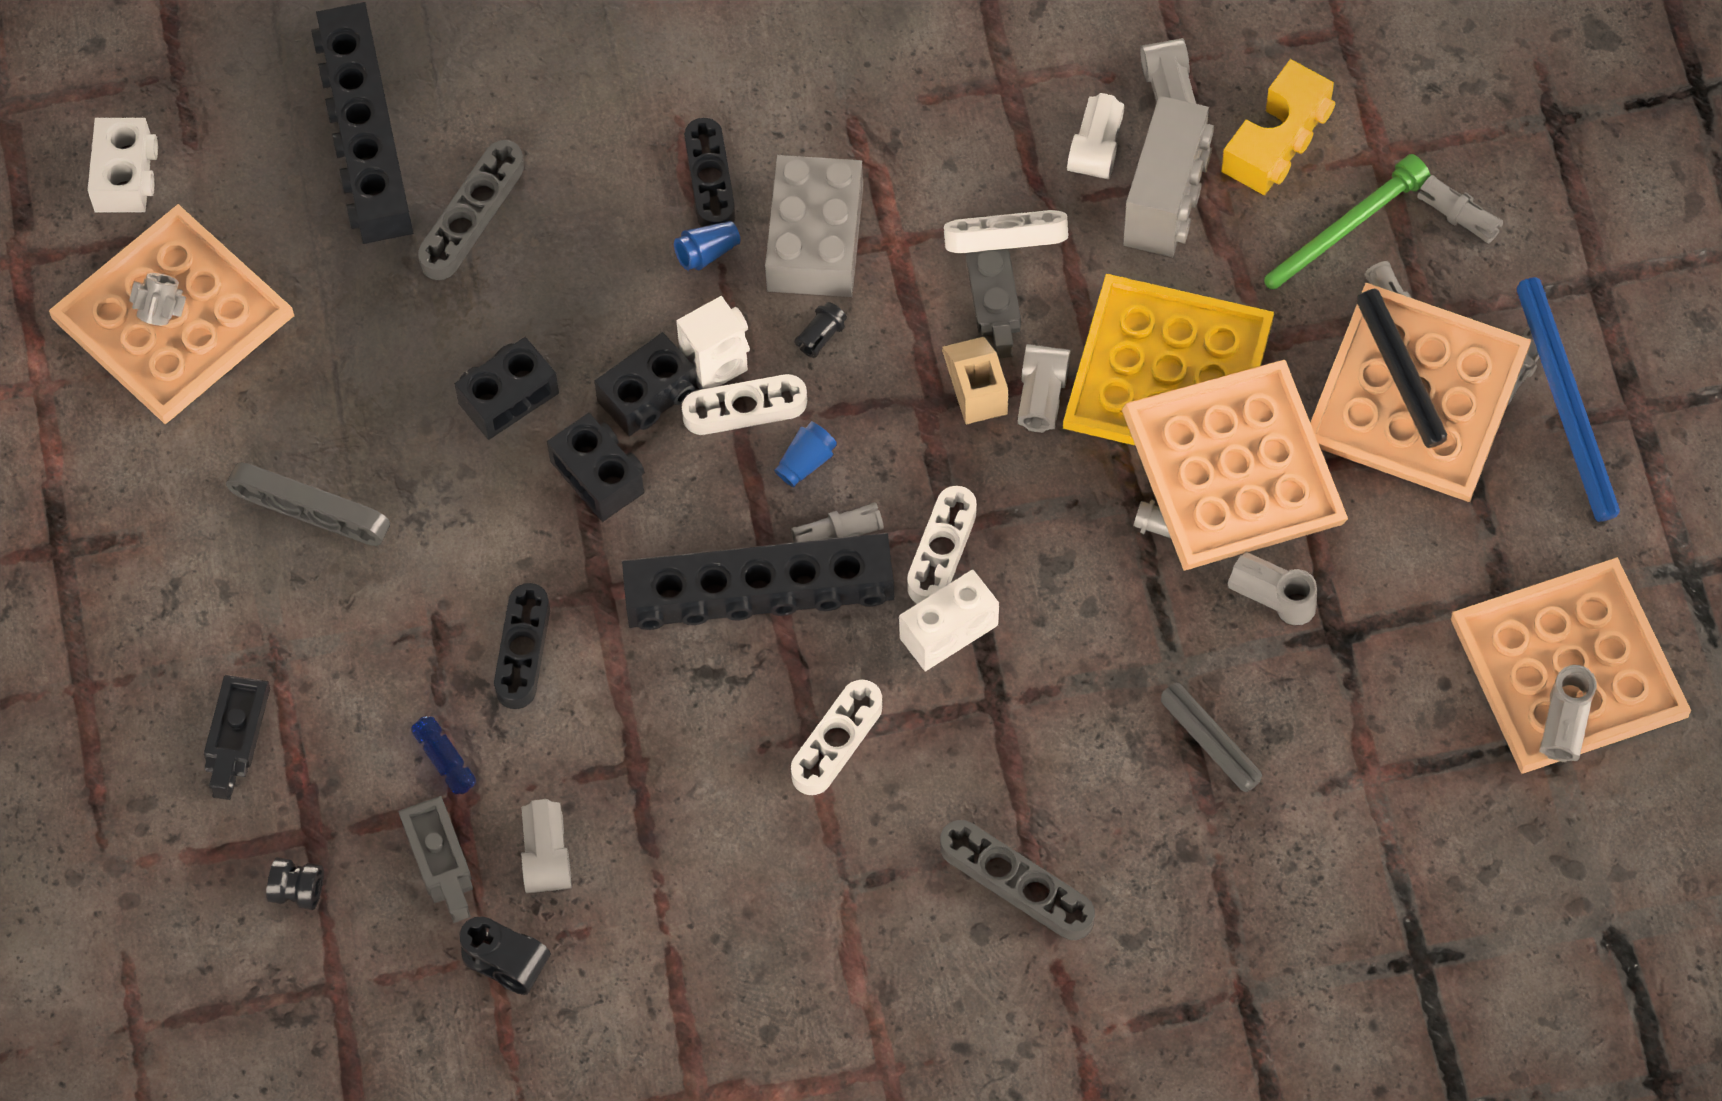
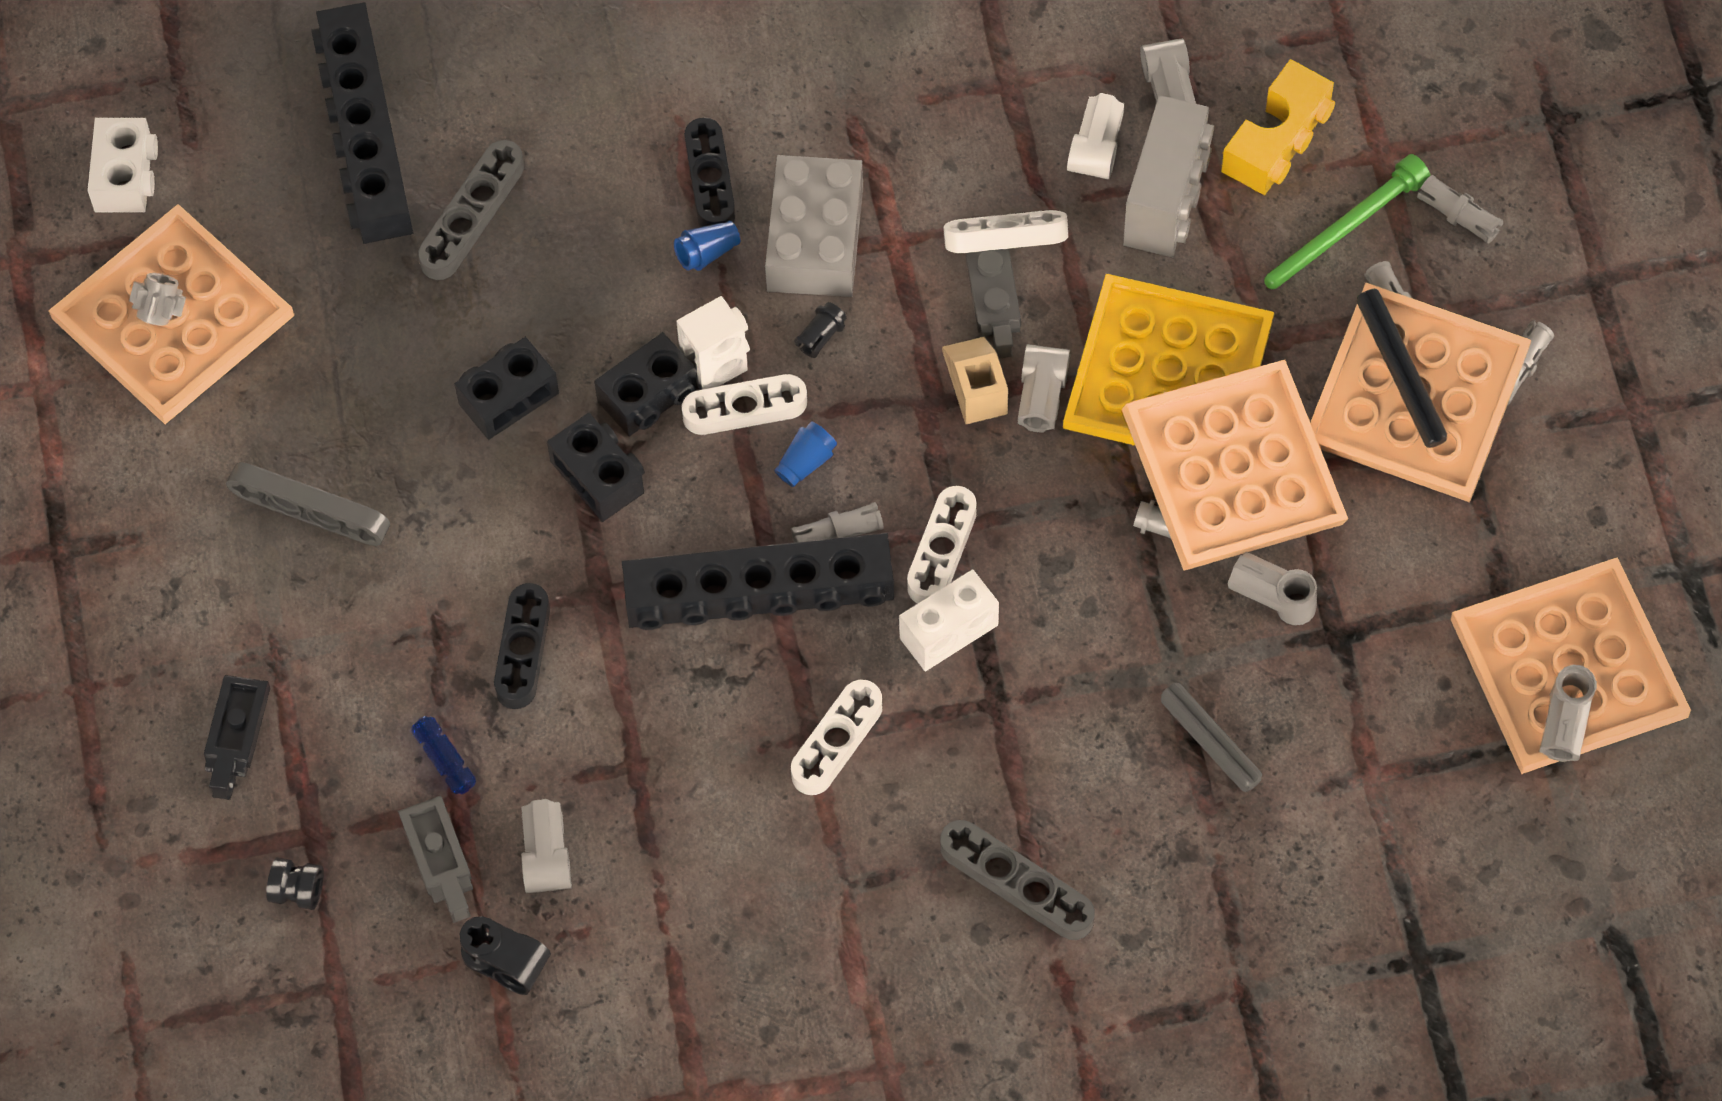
(1568, 399): blue axle -> none

